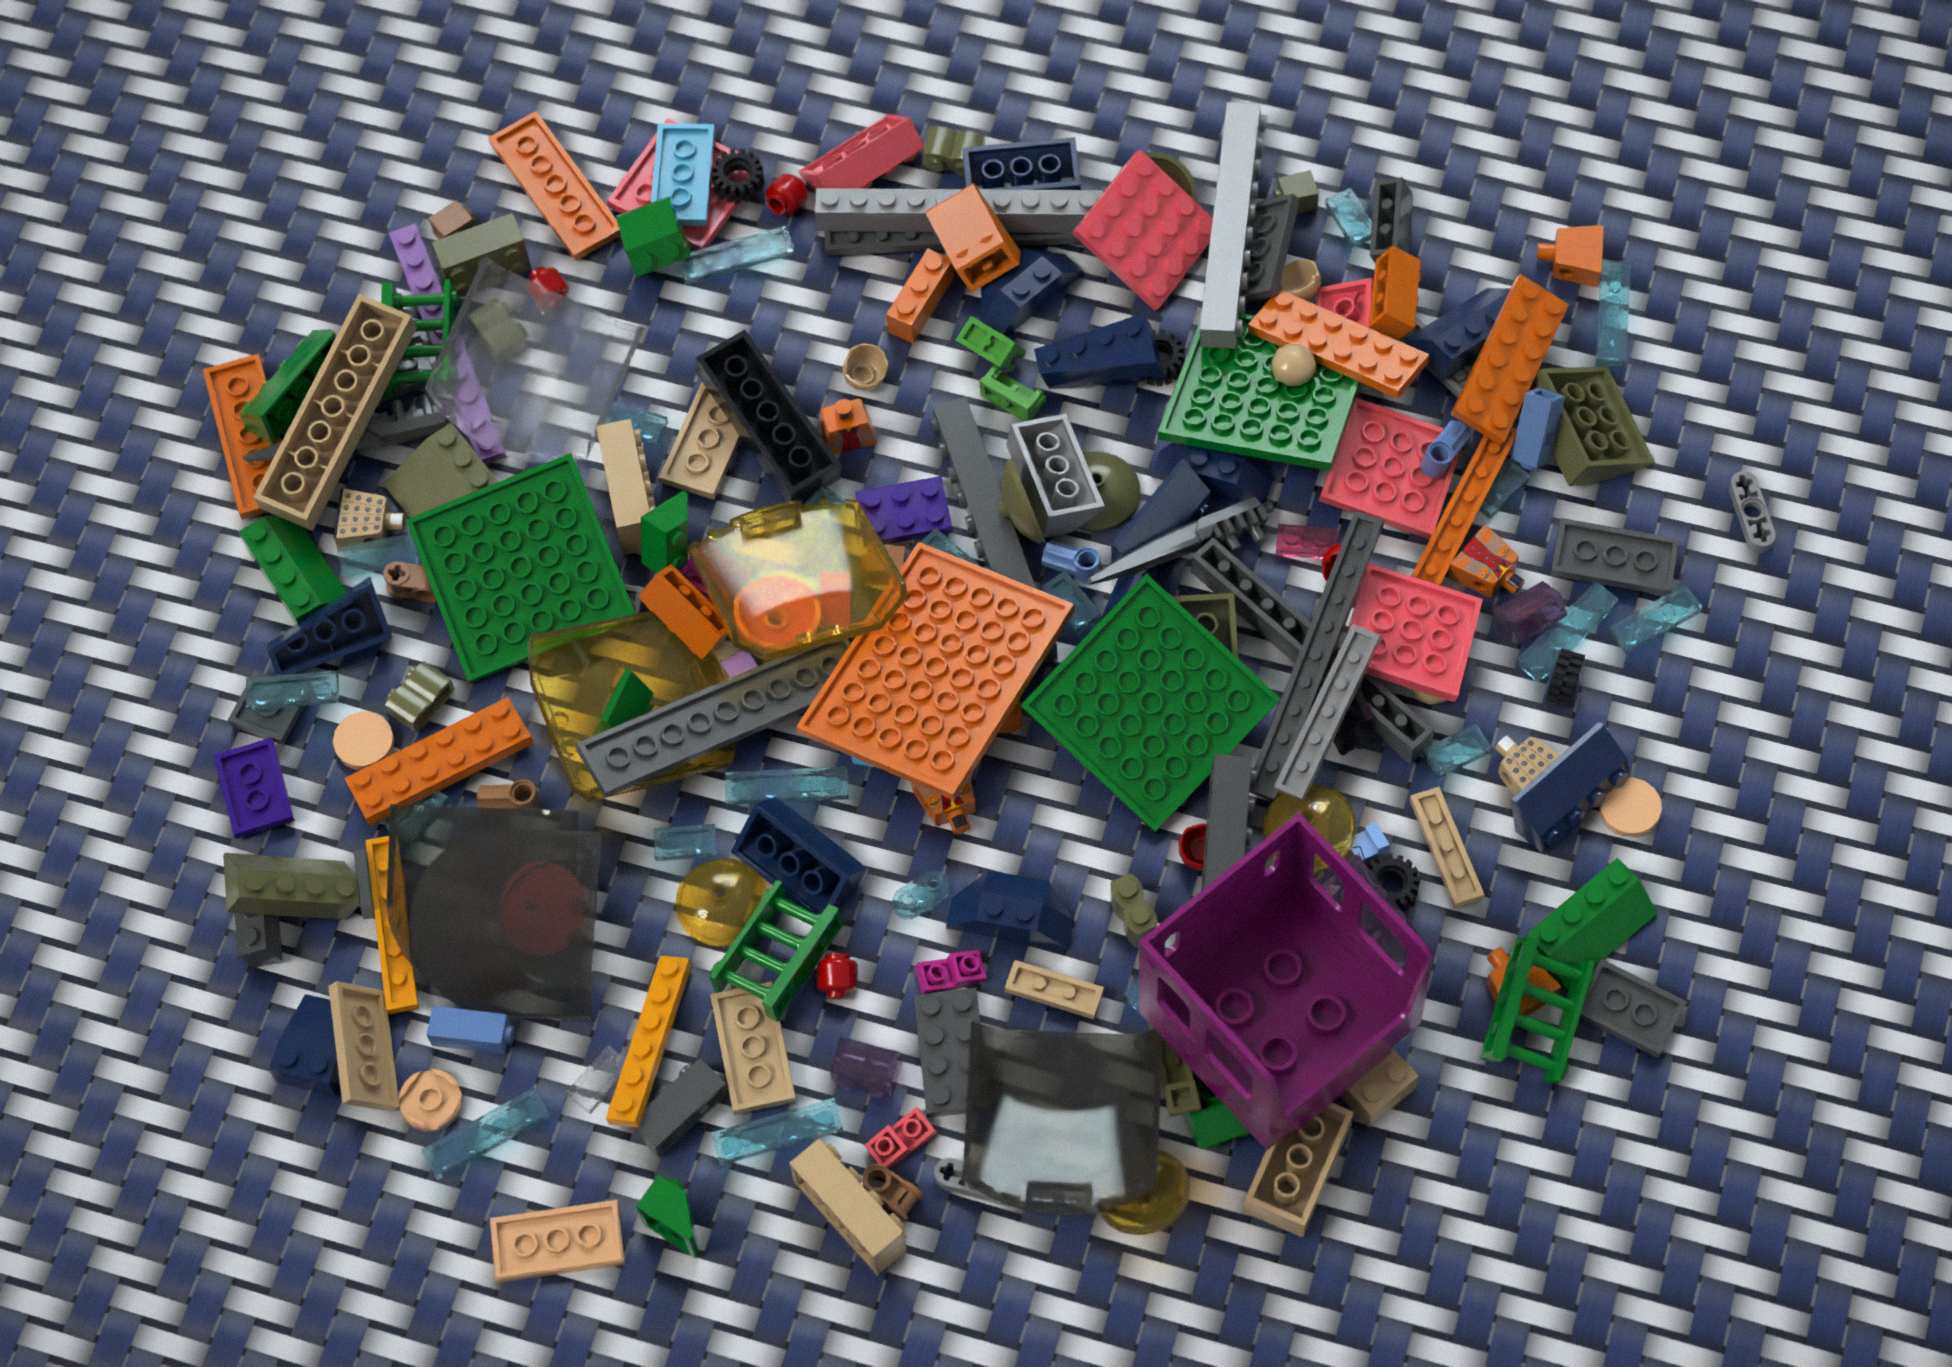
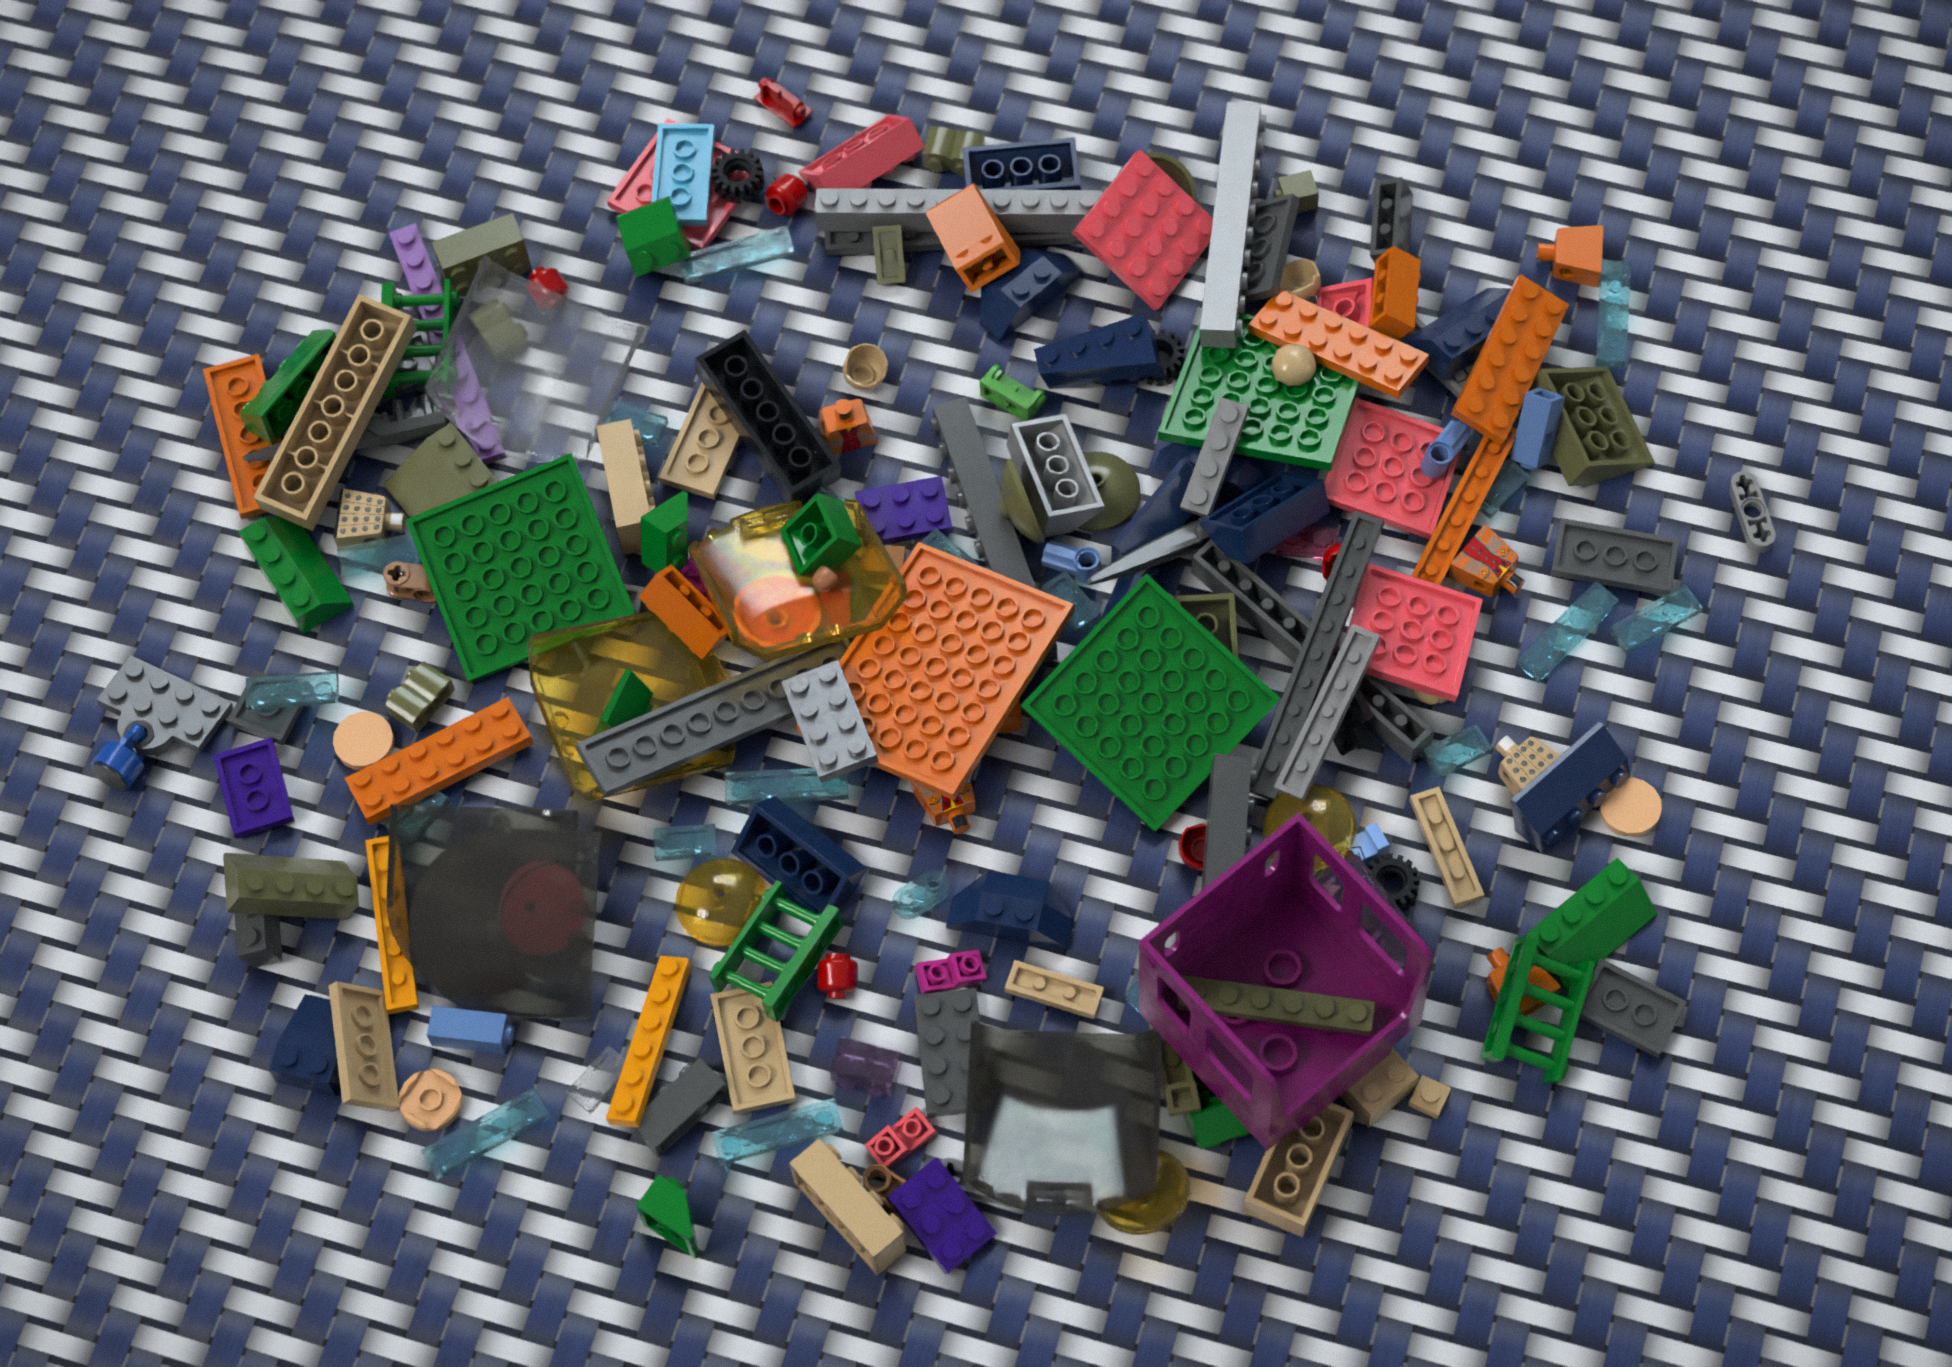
(152, 716): none -> plate
(333, 631): dark blue wedge -> none
(364, 884): dark grey tile -> none
(451, 220): medium nougat brick -> none
(509, 795): medium nougat piece -> none
(555, 185): orange plate -> none
(557, 1241): light nougat tile -> none
(738, 663): lavender tile -> none
(782, 103): none -> red hinge
(820, 535): none -> green slope
(824, 579): none -> nougat hinge
(829, 721): none -> flat silver plate
(889, 254): none -> olive plate
(920, 296): orange brick -> none
(941, 1215): none -> dark purple plate
(989, 344): bright green hinge -> none
(1131, 908): olive brick -> none
(1215, 457): none -> light grey plate
(1266, 515): none -> dark blue slope
(1283, 1006): none -> olive plate
(1350, 217): clear light blue plate -> none
(1429, 1096): none -> tan plate
(1529, 612): clear purple brick -> none
(1565, 677): black tyre -> none

